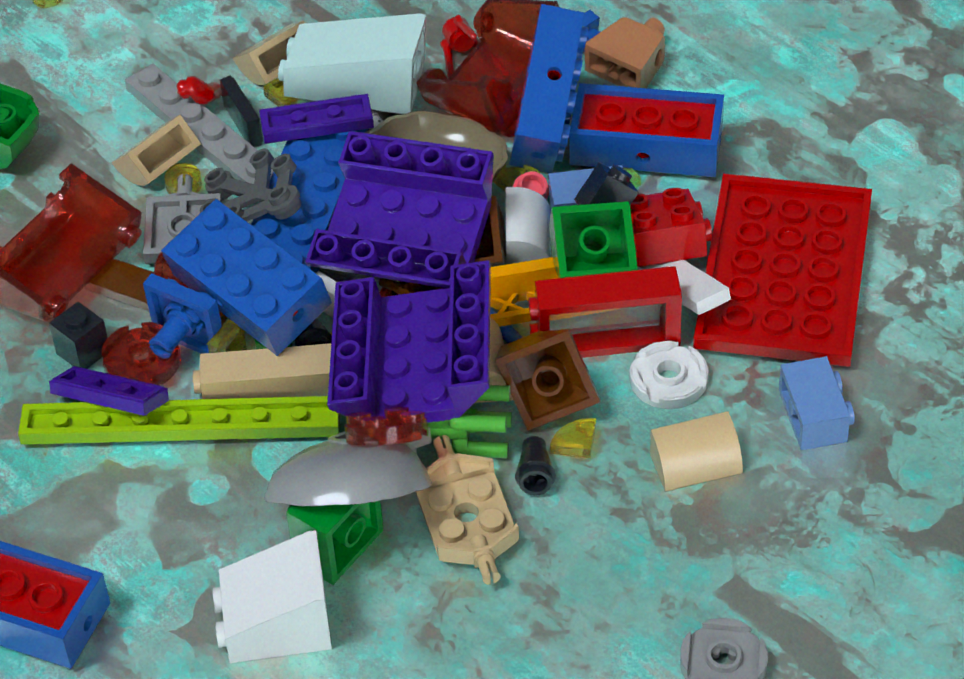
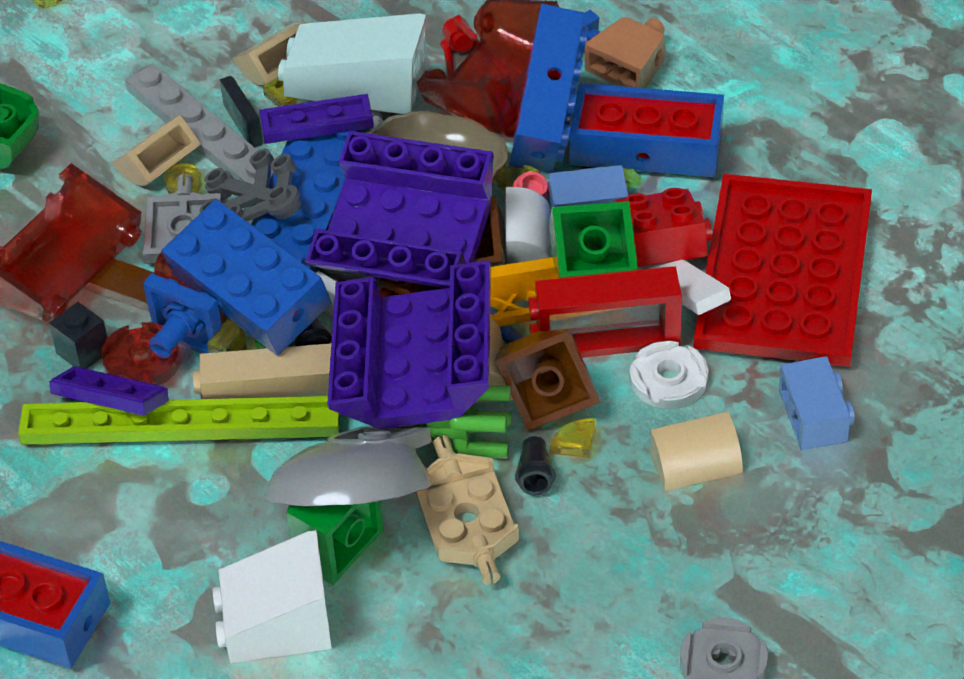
(198, 90): red arm -> none
(393, 428): clear red plate -> none
(607, 186): black brick -> none

